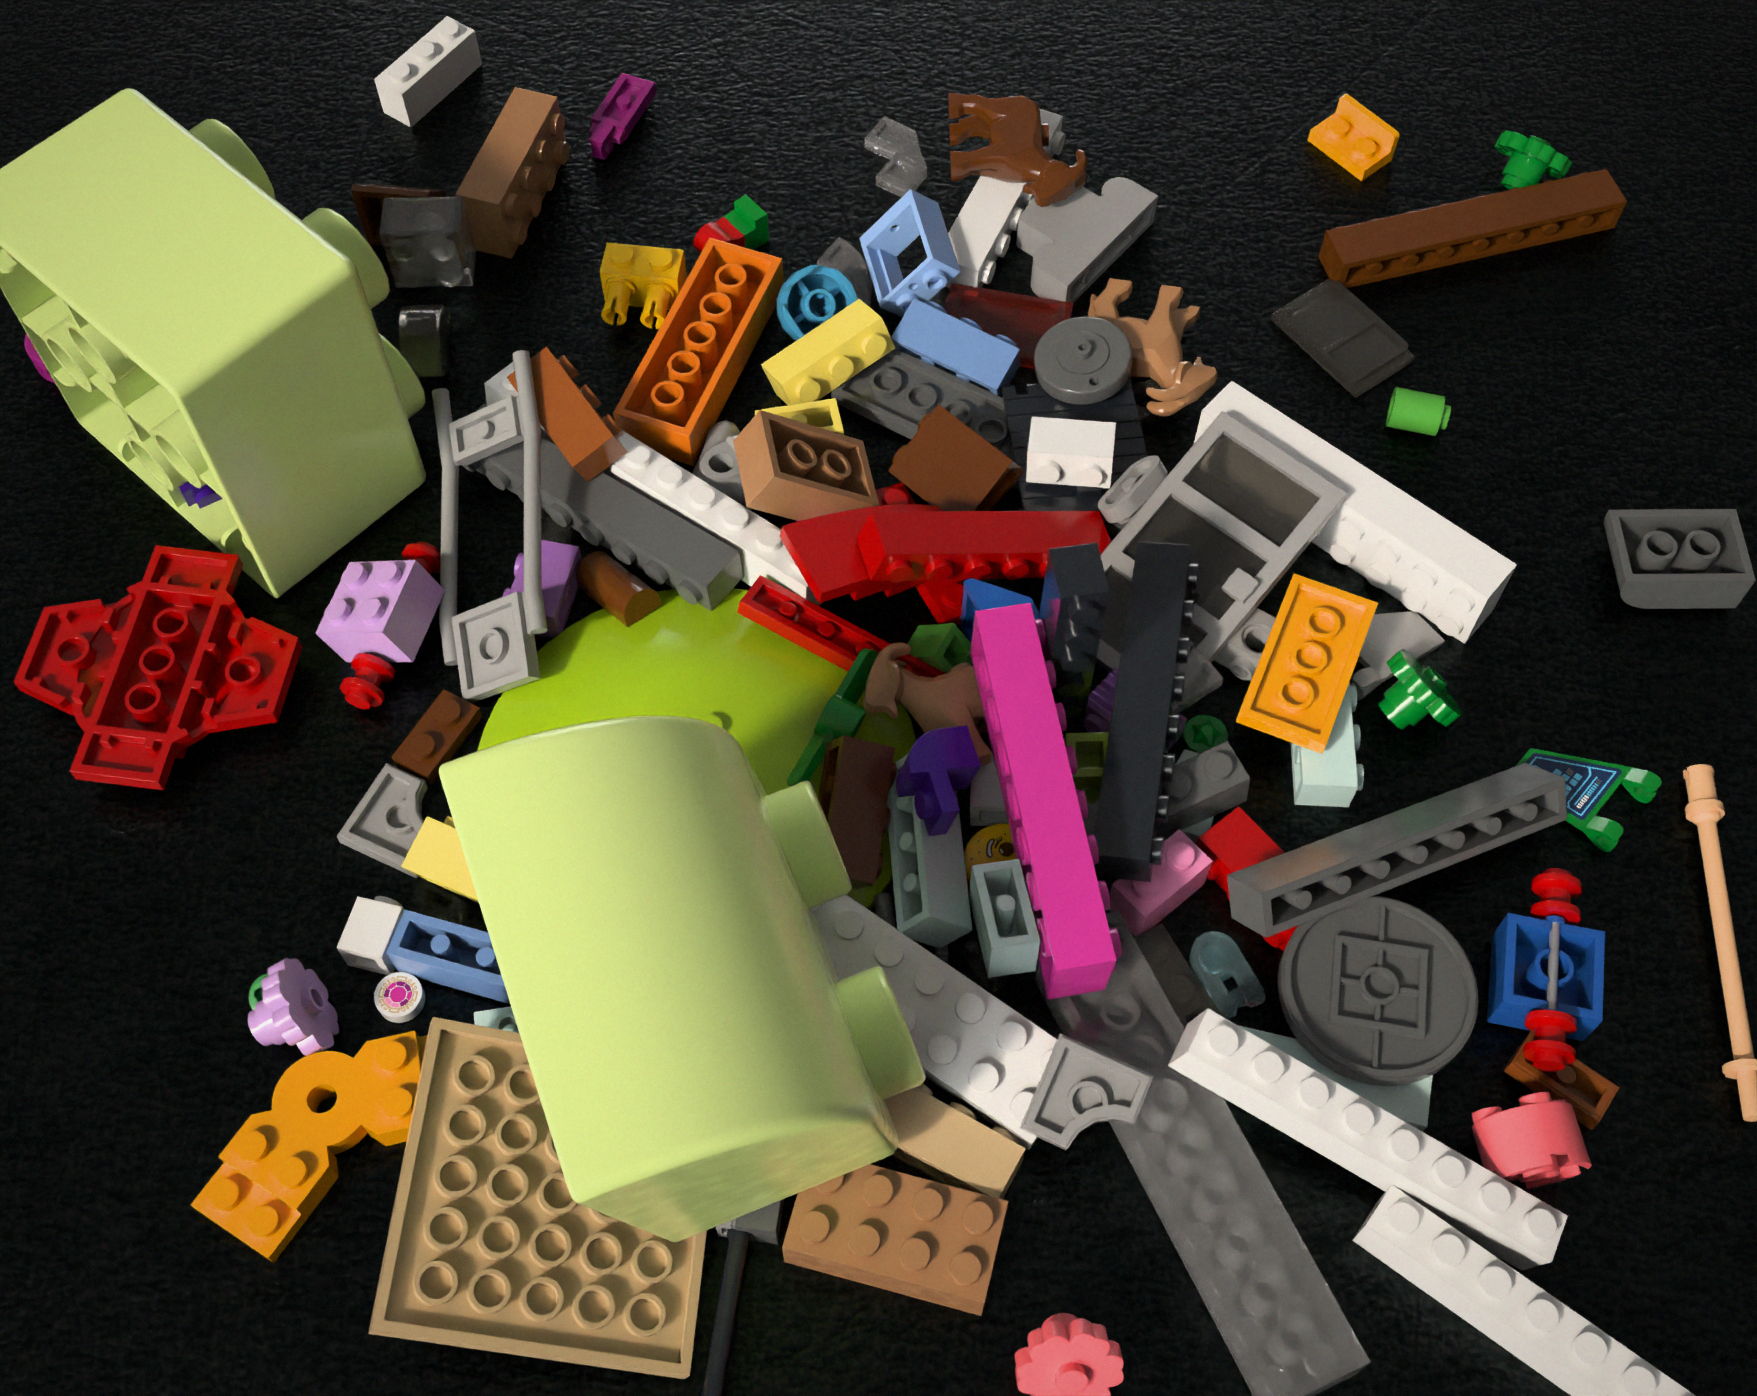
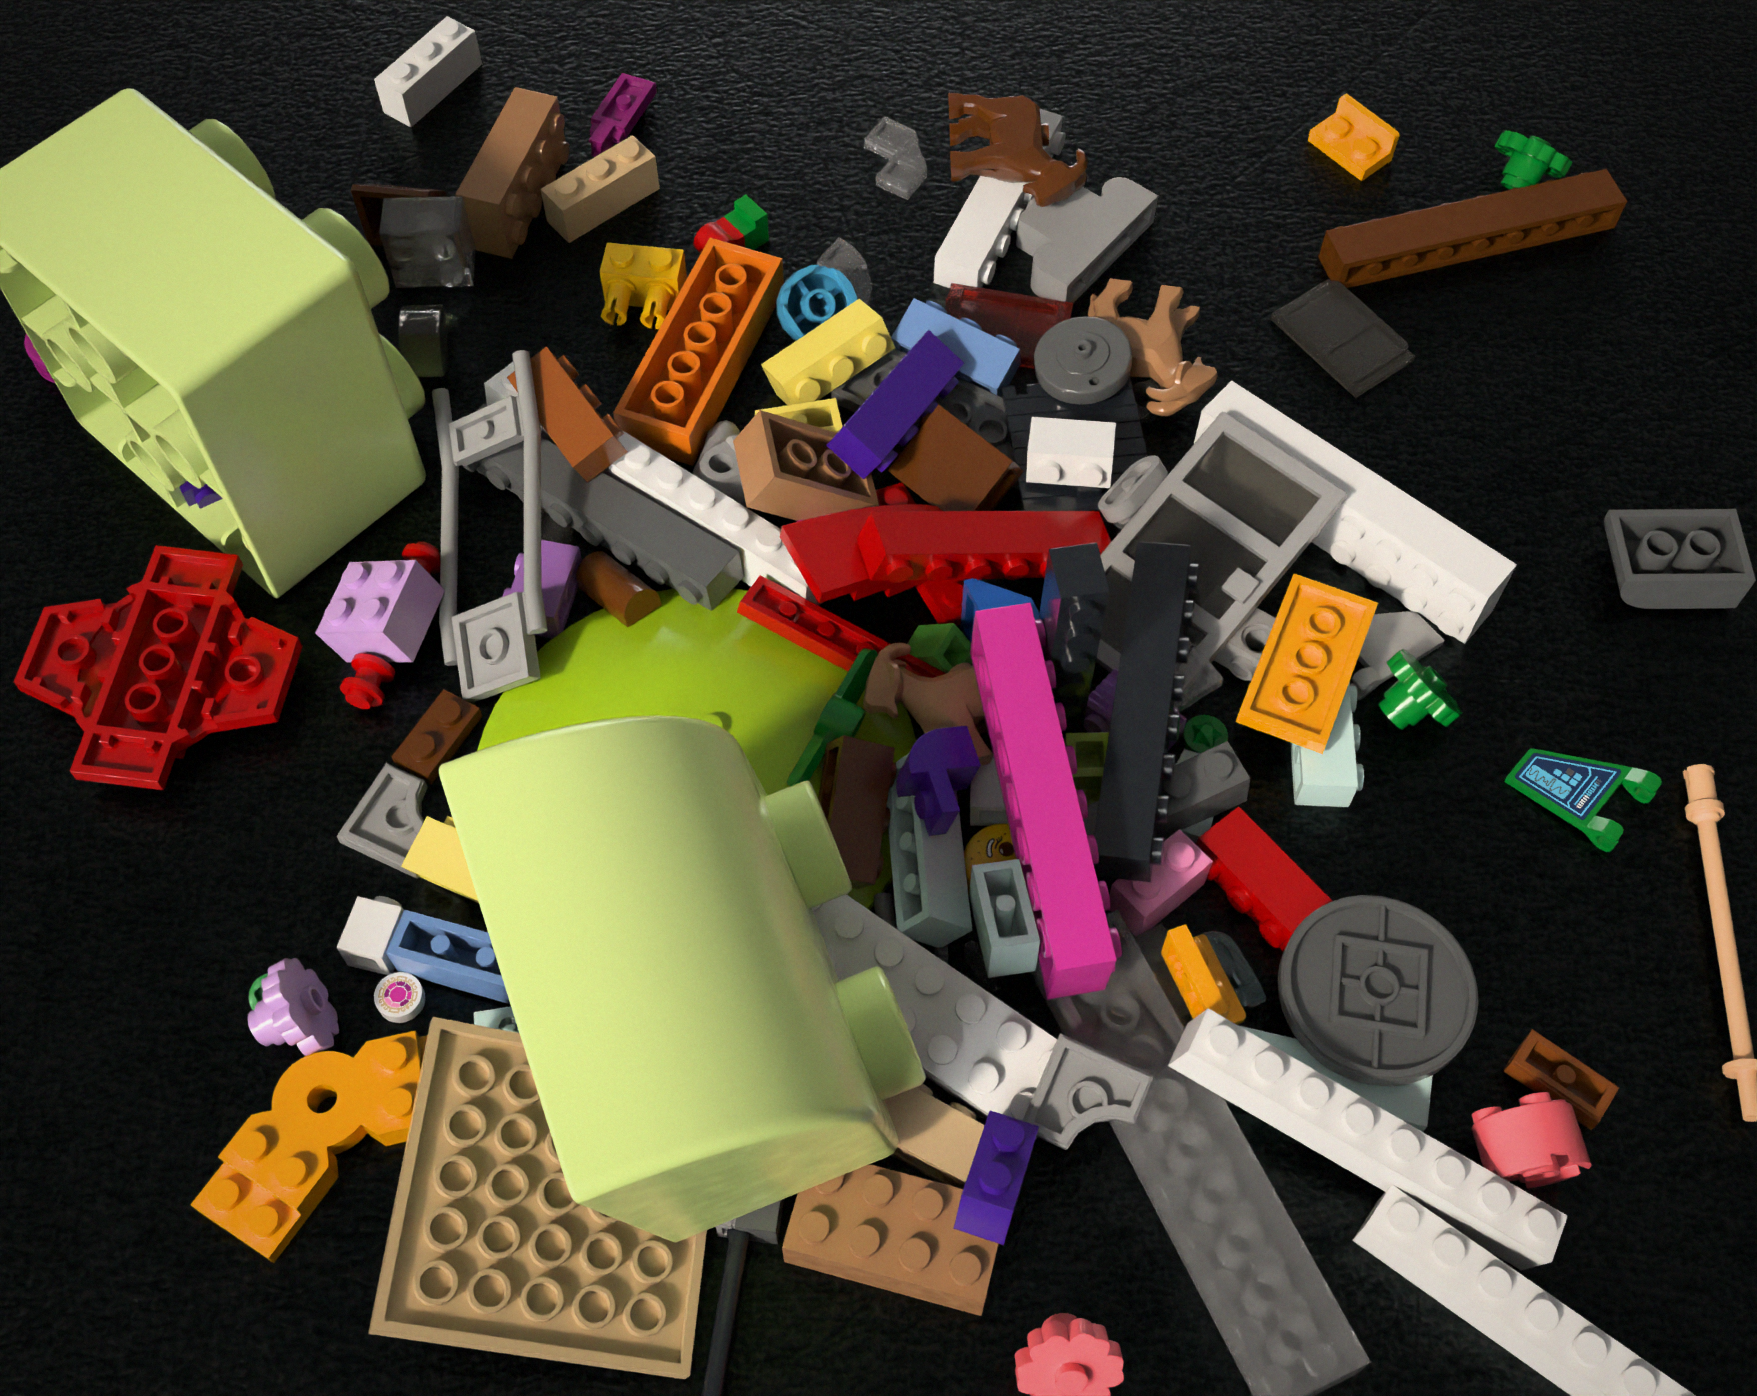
(600, 188): none -> tan brick
(882, 245): light blue window -> none
(895, 405): none -> dark purple brick
(996, 1177): none -> dark purple brick
(1200, 975): none -> light orange bracket
(1395, 849): dark grey brick -> none
(1417, 411): bright green brick -> none
(1548, 972): blue brick -> none

